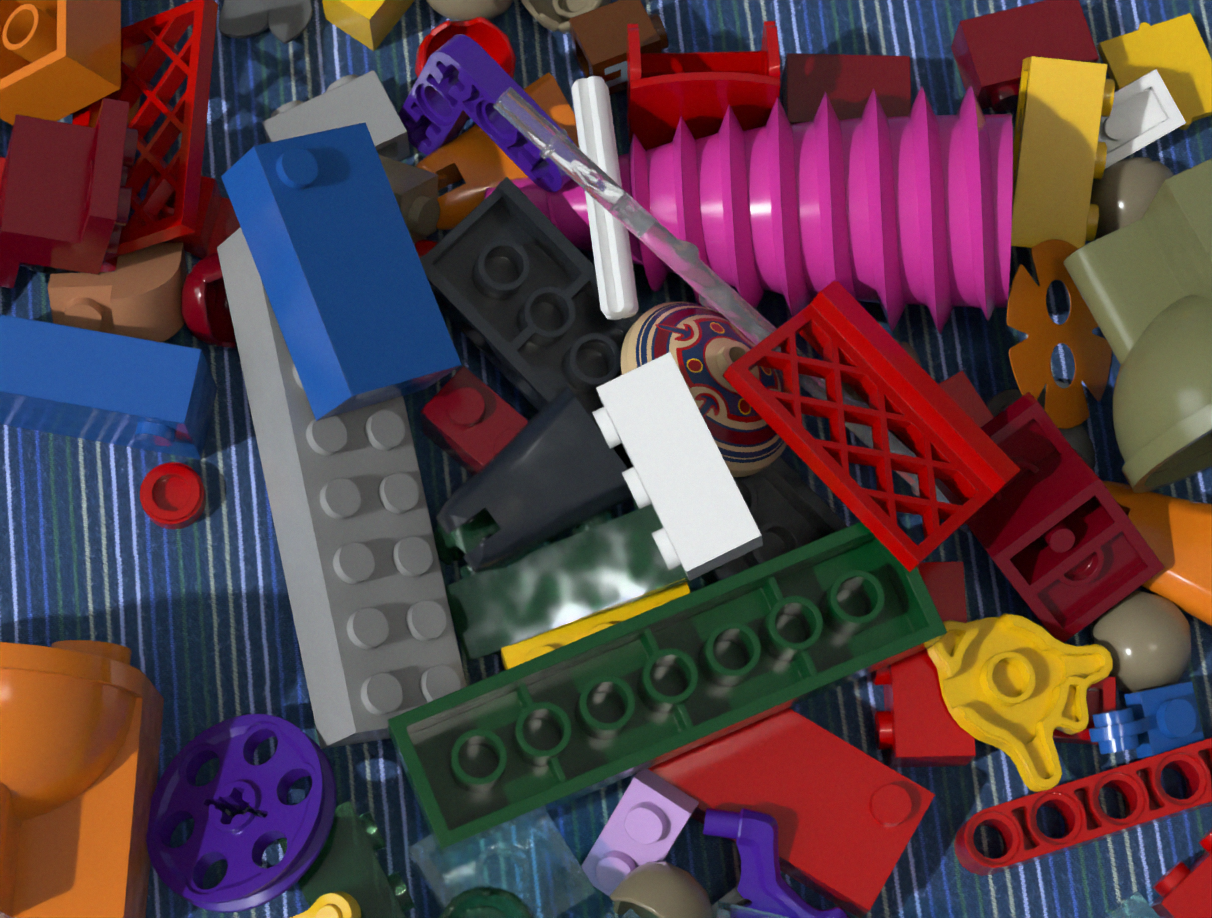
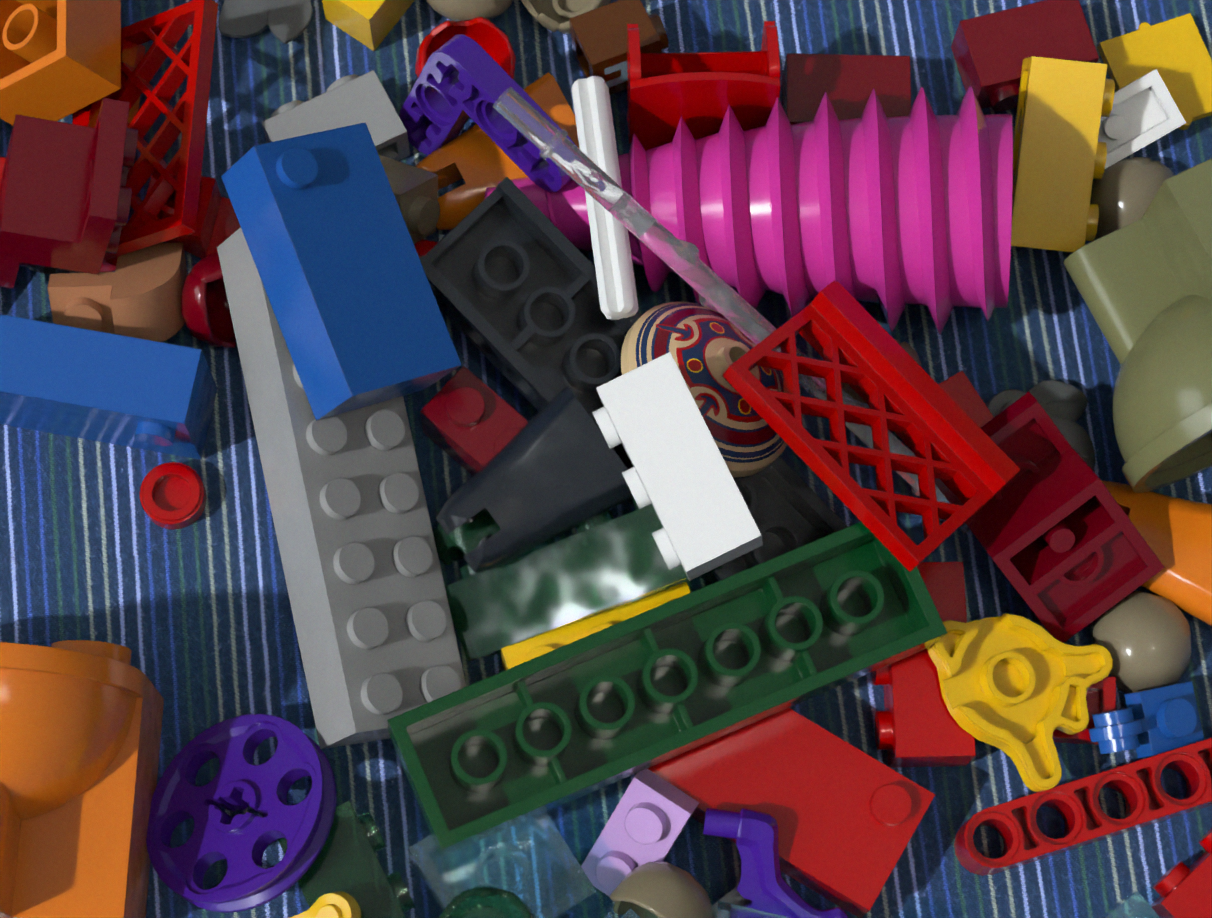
(1032, 356): orange piece -> none

